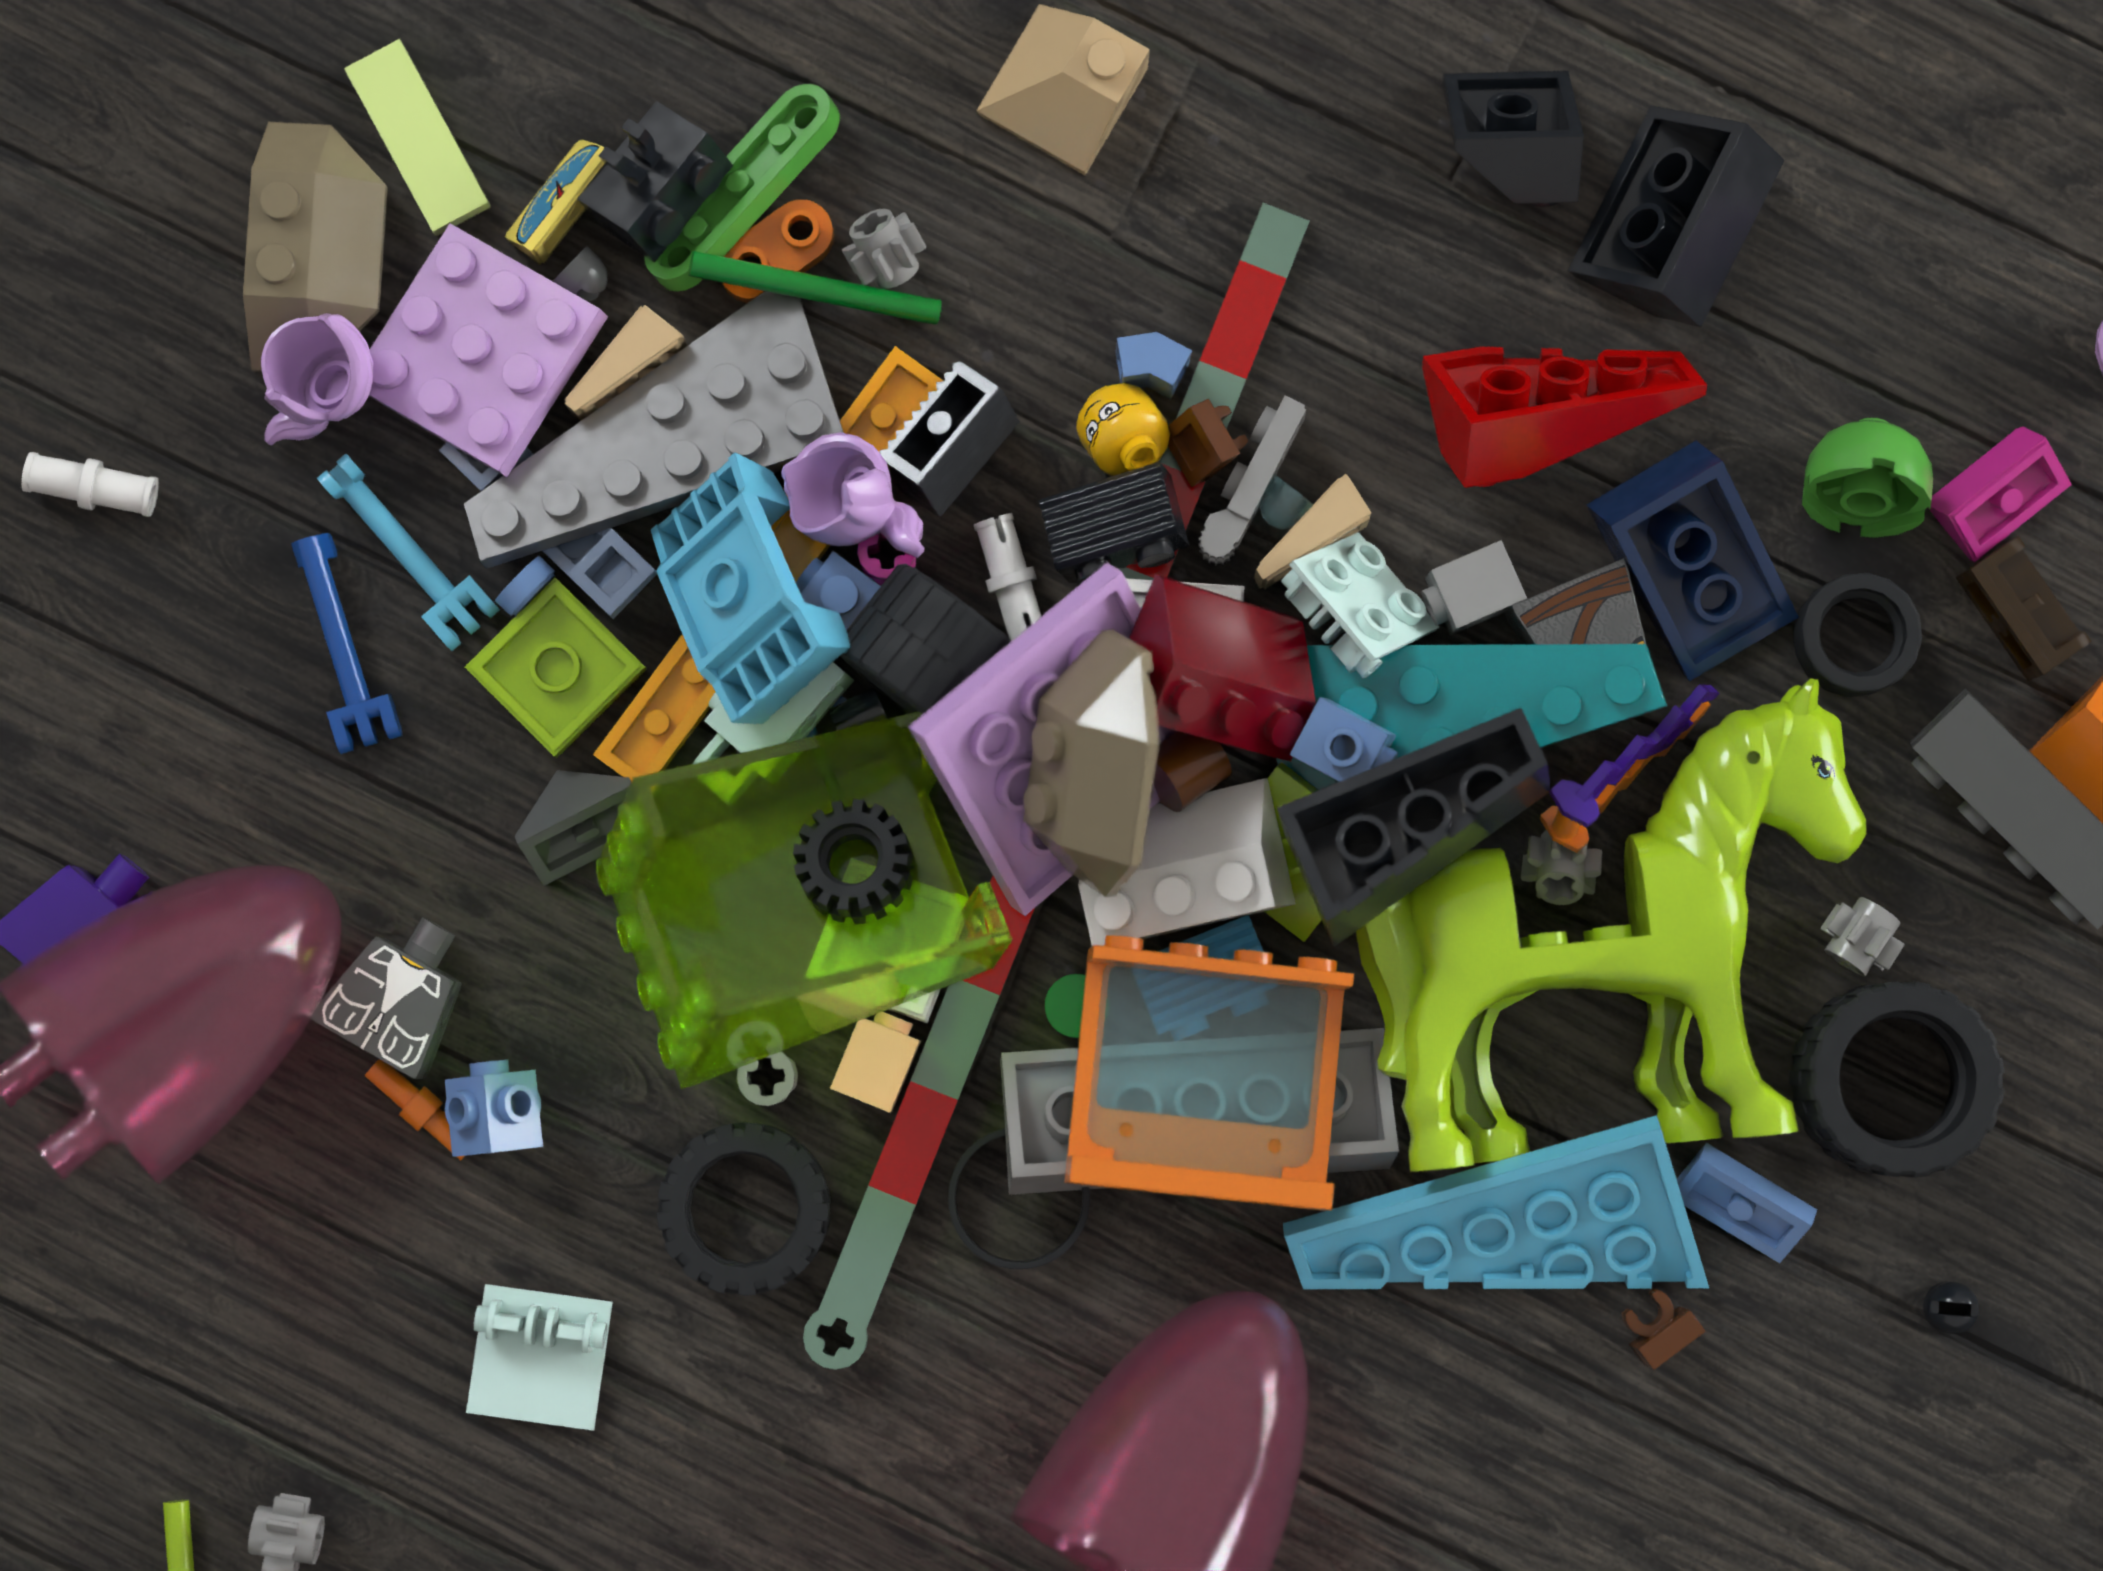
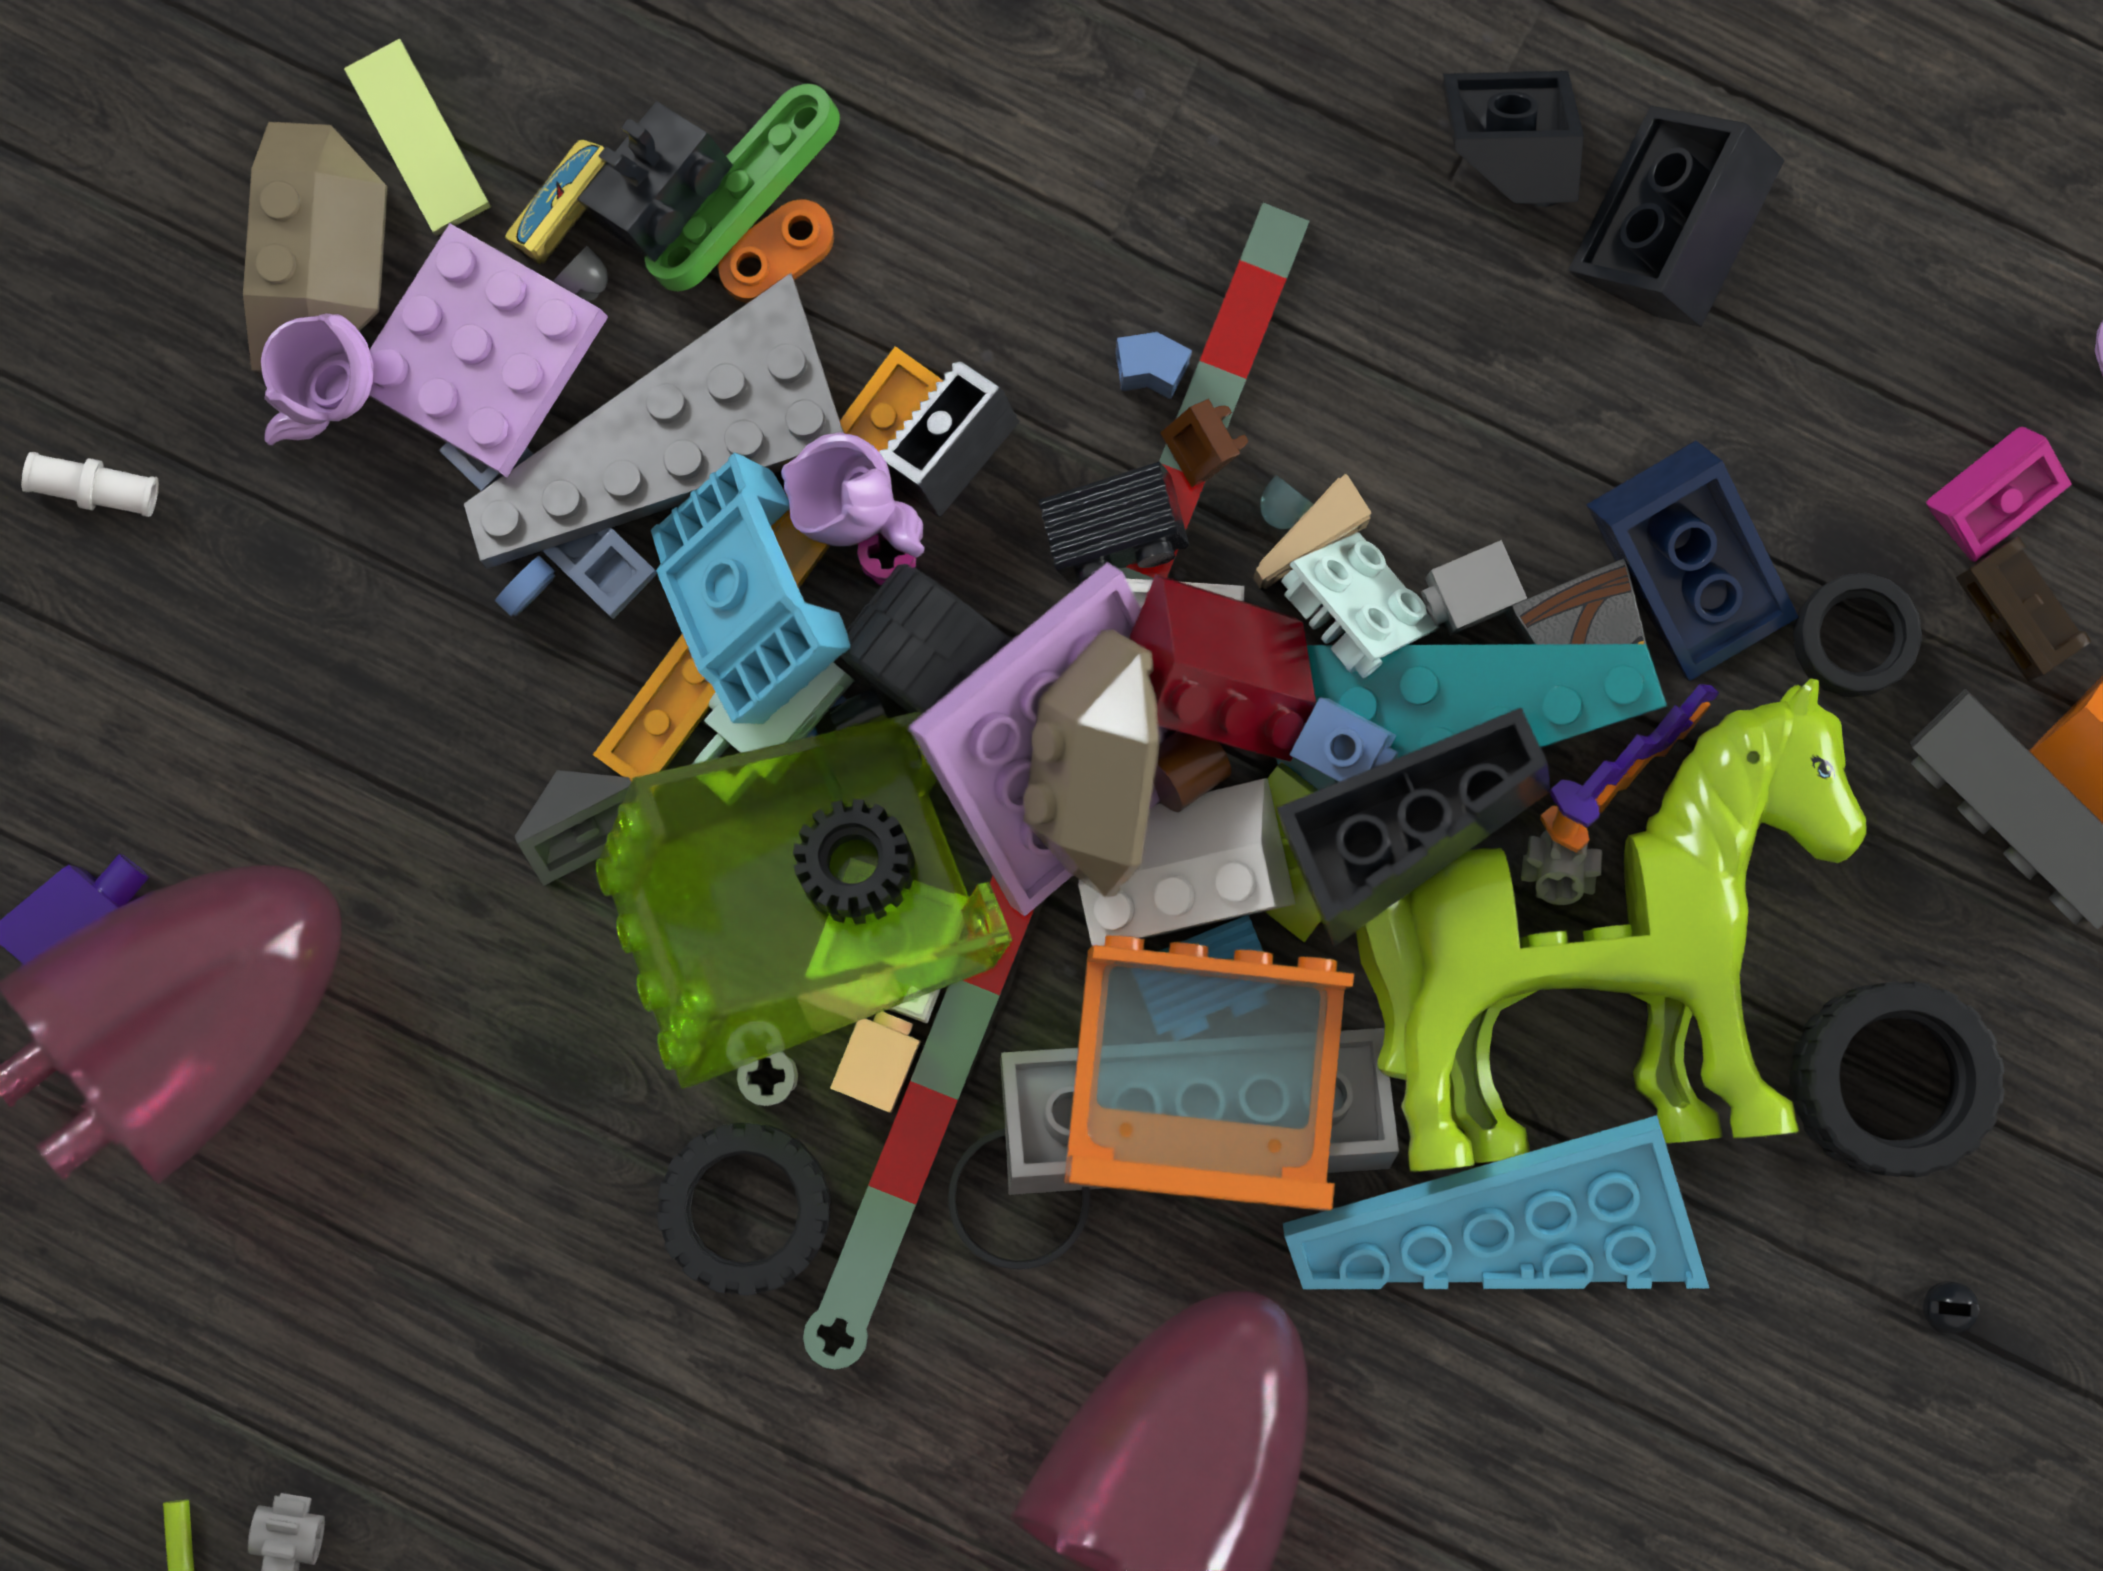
(313, 555): blue hinge -> none
(347, 483): medium azure hinge -> none
(395, 1000): dark grey torso -> none
(418, 1106): orange bar -> none
(493, 1110): medium blue brick -> none
(539, 1357): light aqua hinge -> none
(555, 667): lime plate -> none
(632, 354): tan slope -> none
(814, 288): green bar -> none
(836, 587): medium blue brick -> none
(884, 248): light grey gear -> none
(1008, 574): white pin -> none
(1065, 85): tan slope -> none
(1065, 1003): green tile -> none
(1122, 429): yellow head -> none
(1247, 484): light grey hinge -> none
(1524, 414): red wedge -> none
(1666, 1334): reddish brown tile -> none
(1744, 1203): medium blue plate -> none
(1862, 936): light grey gear -> none
(1868, 478): bright green cylinder -> none

